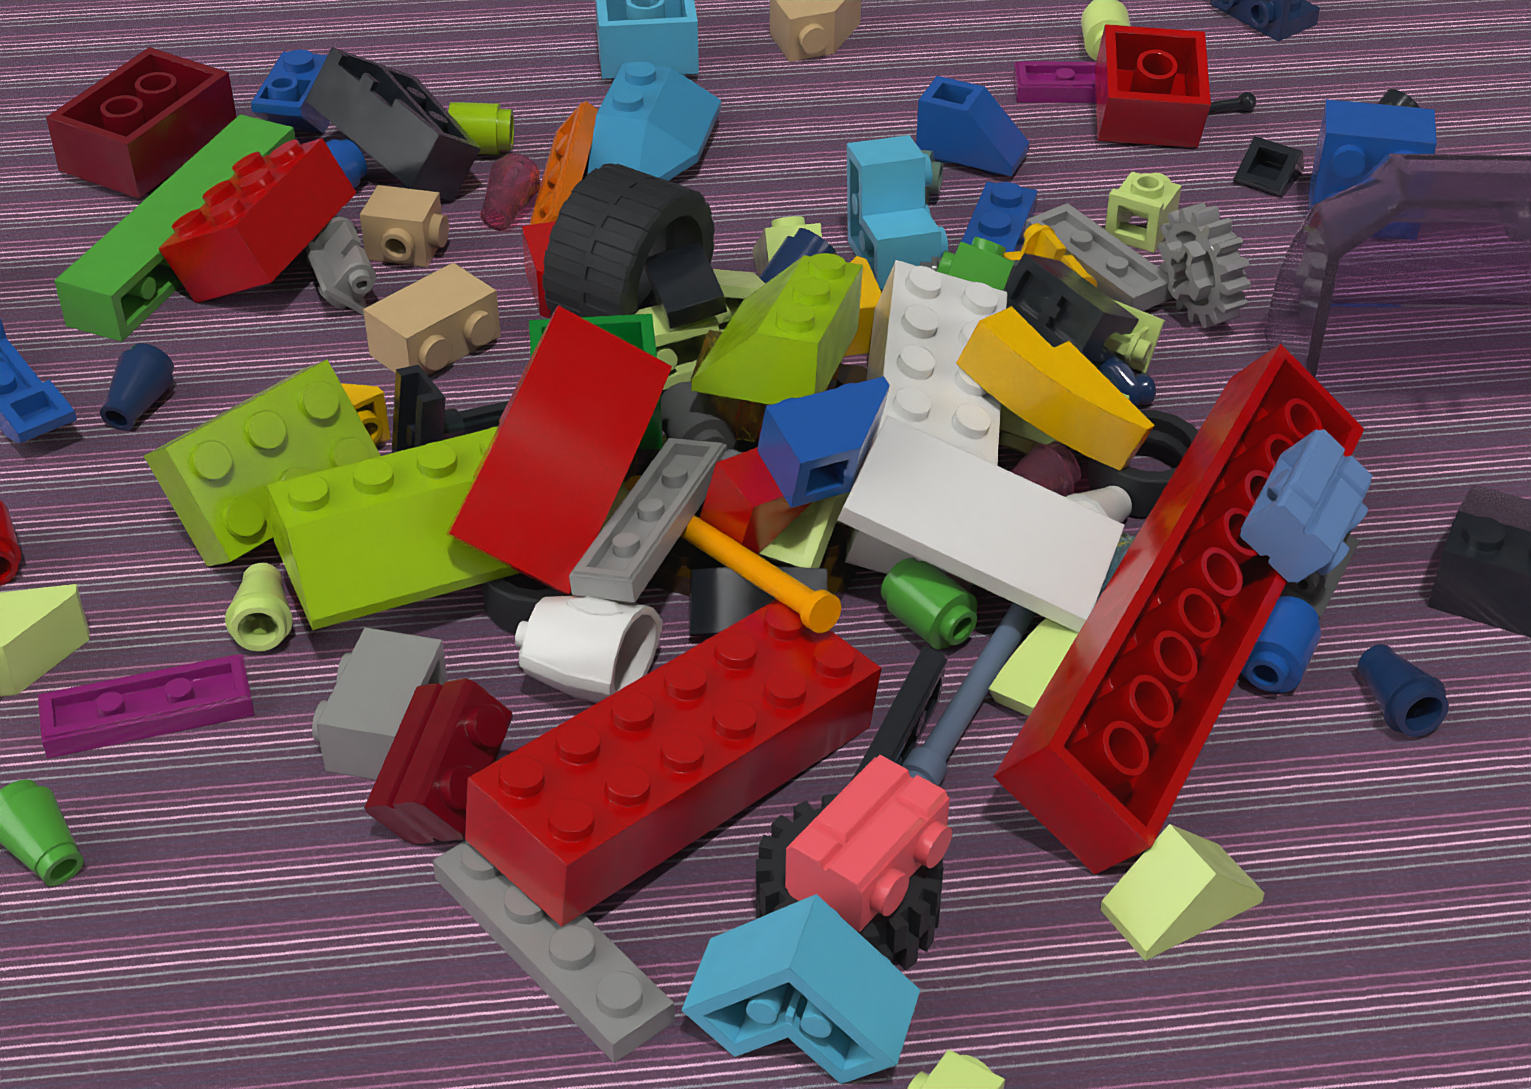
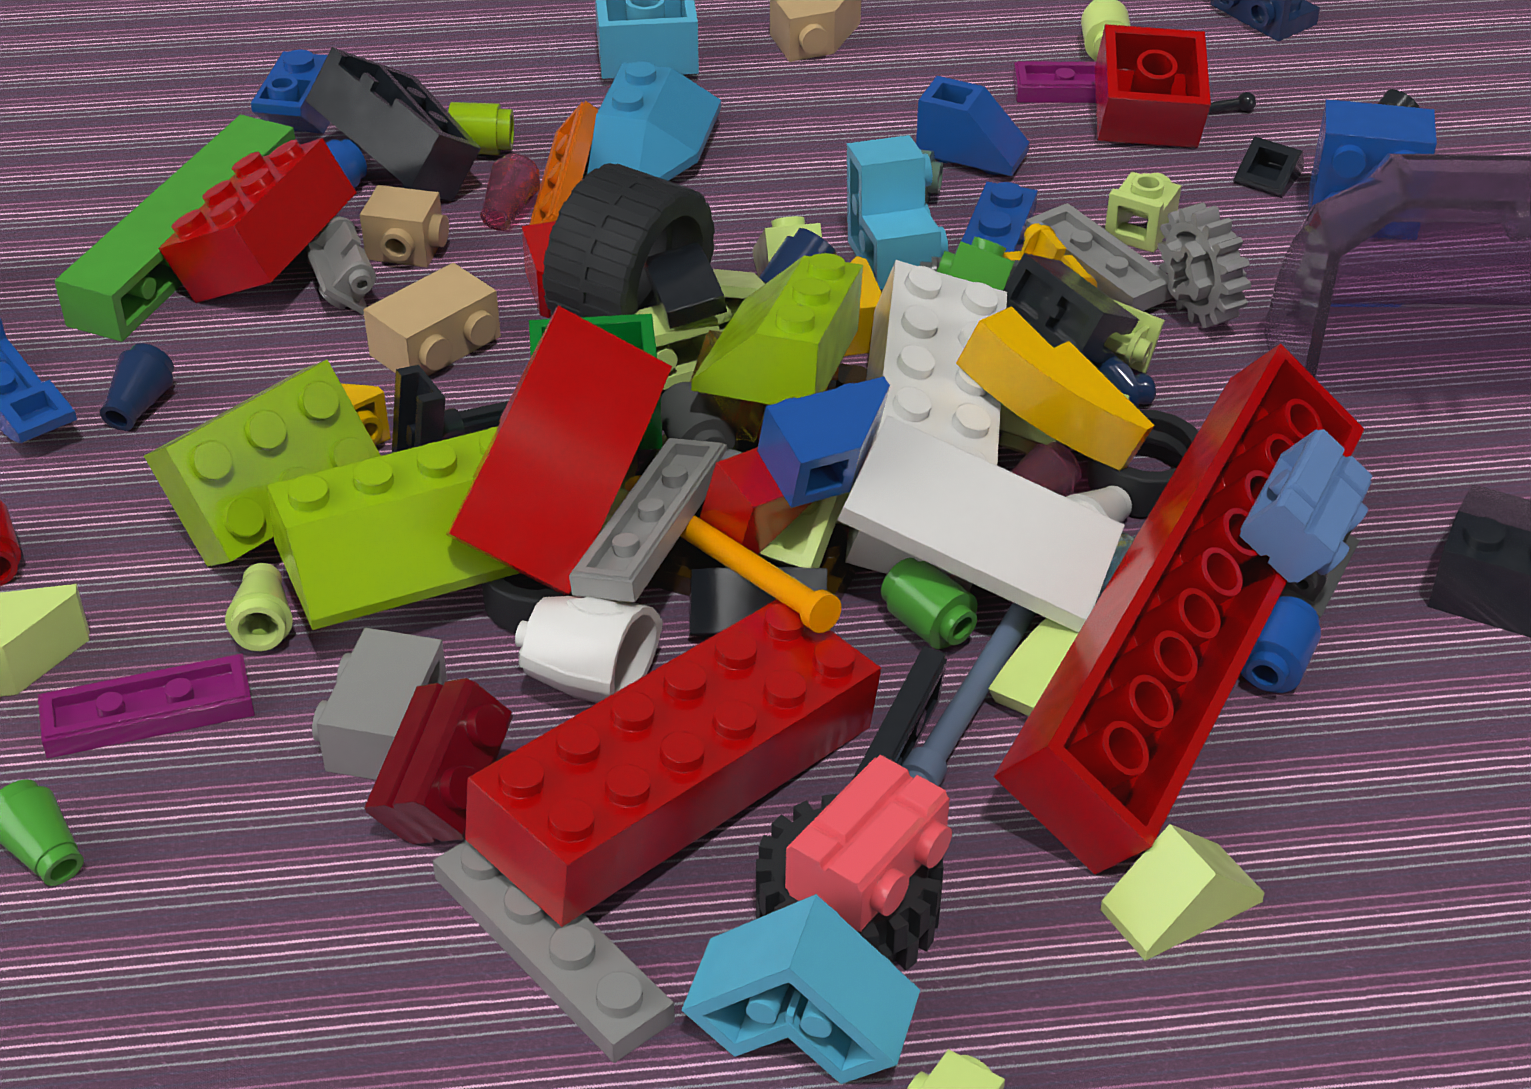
(141, 121): dark red brick -> none
(1404, 692): dark blue cone -> none

